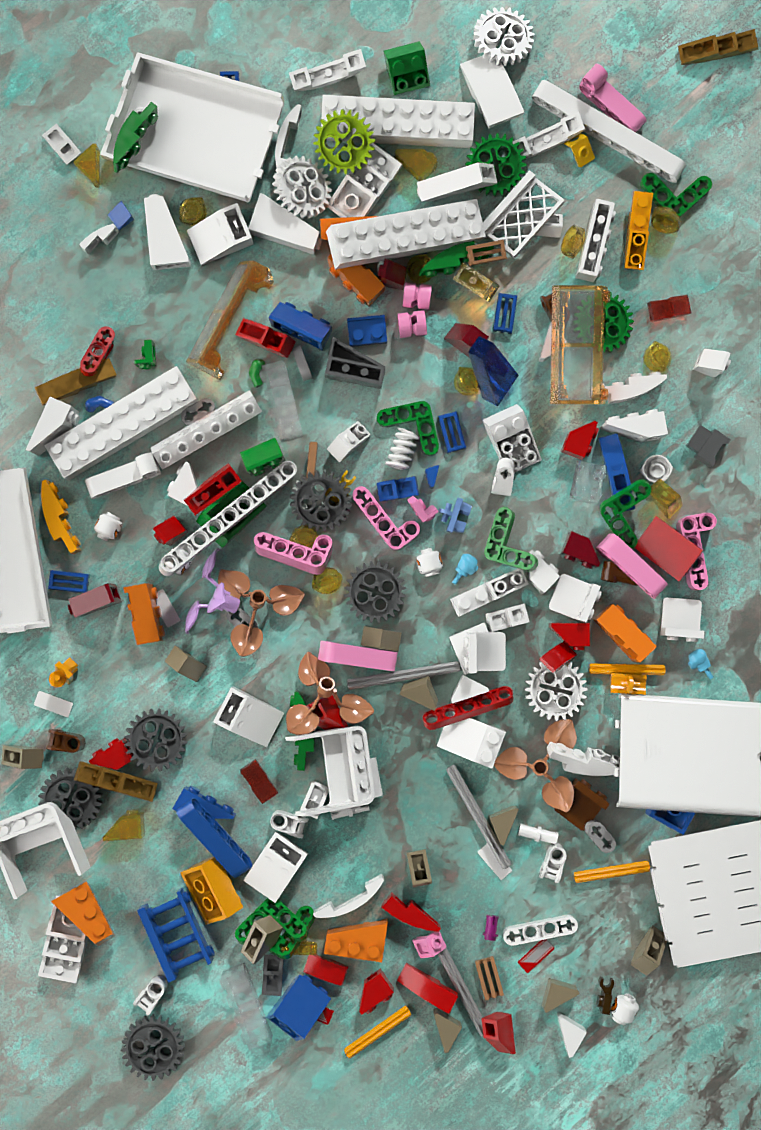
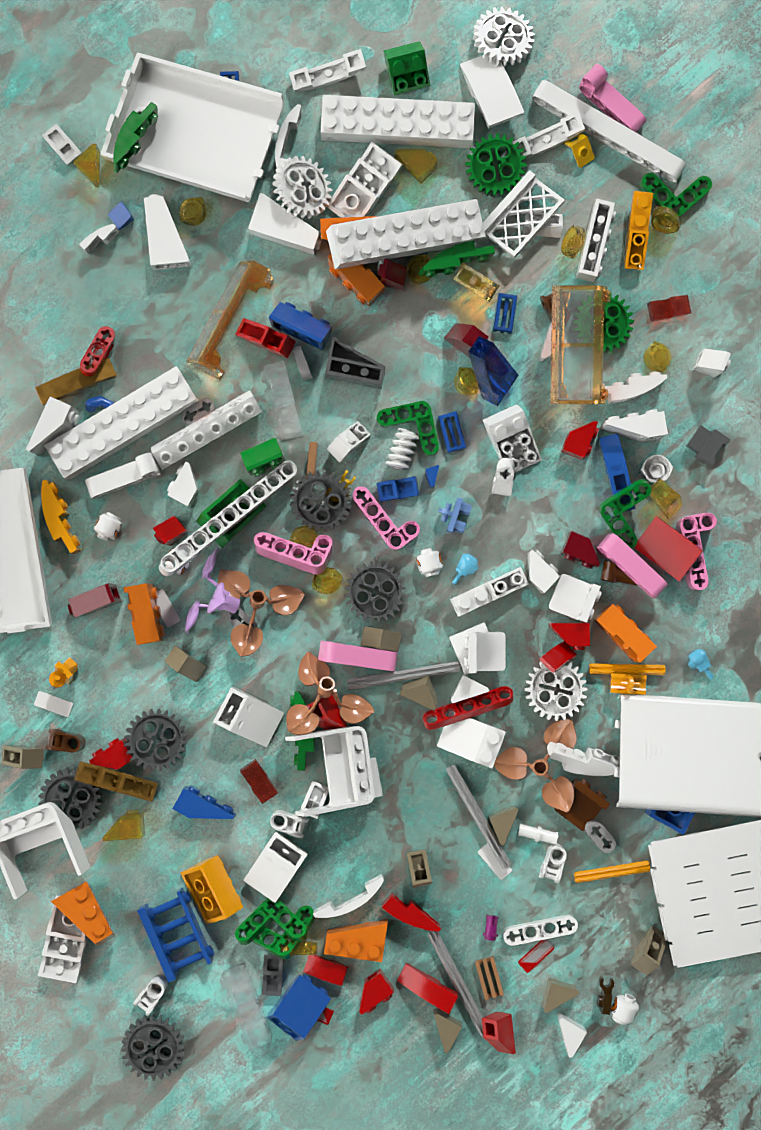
(85, 583): blue tile -> none
(149, 352): green bracket -> none
(212, 489): red slope -> none
(214, 837): blue beam -> none
(220, 234): white slope -> none
(254, 371): green arm -> none
(261, 938): dark tan slope -> none
(331, 129): lime gear -> none
(349, 811): white pin -> none
(367, 330): blue plate -> none
(377, 1032): light orange axle -> none
(405, 323): bright pink wheel -> none
(417, 296): bright pink wheel -> none
(418, 507): bright pink bracket -> none
(429, 945): bright pink bracket -> none
(457, 182): white slope -> none
(471, 255): medium nougat tile -> none
(503, 551): green beam -> none
(507, 618): white slope -> none
(587, 482): clear bracket -> none
(681, 619): white bracket -> none
(717, 48): pearl gold slope -> none

